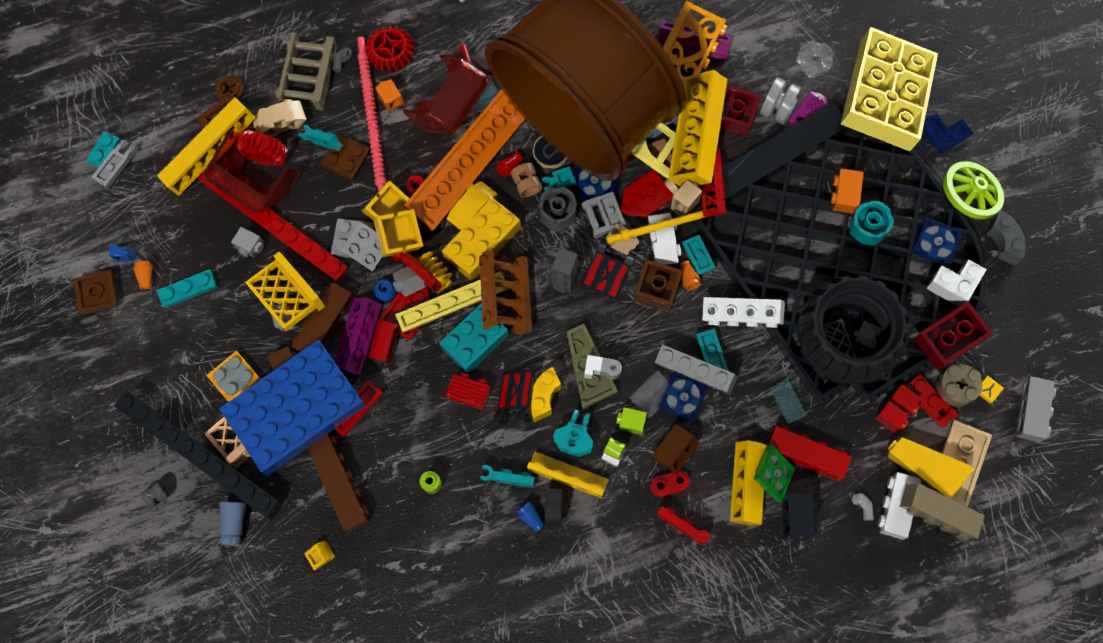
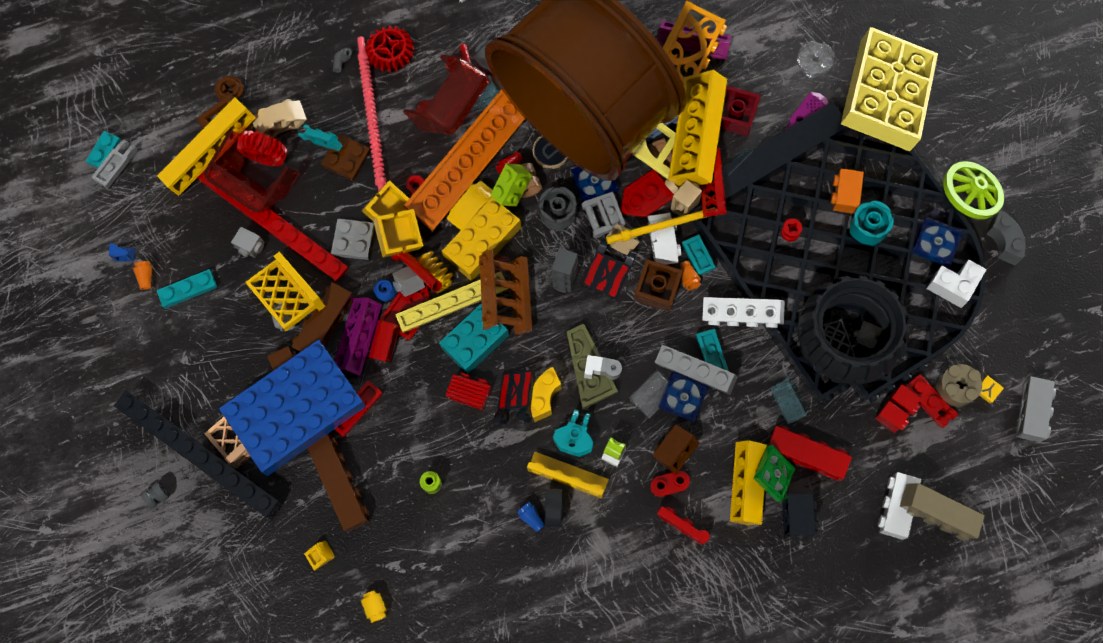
(96, 292): reddish brown plate -> none
(231, 522): sand blue plant -> none
(233, 376): light grey piece -> none
(321, 80): dark tan fence -> none
(364, 246): light grey hinge -> none
(373, 606): none -> yellow brick
(389, 95): orange brick -> none
(506, 476): teal plate -> none
(511, 184): none -> lime brick
(560, 178): teal plate -> none
(631, 420): lime brick -> none
(779, 100): light grey wheel -> none
(788, 233): none -> red wheel
(866, 504): light grey arm -> none
(933, 468): yellow slope -> none
(943, 136): clear blue plate -> none
(953, 336): dark red brick -> none
(969, 447): tan tile -> none

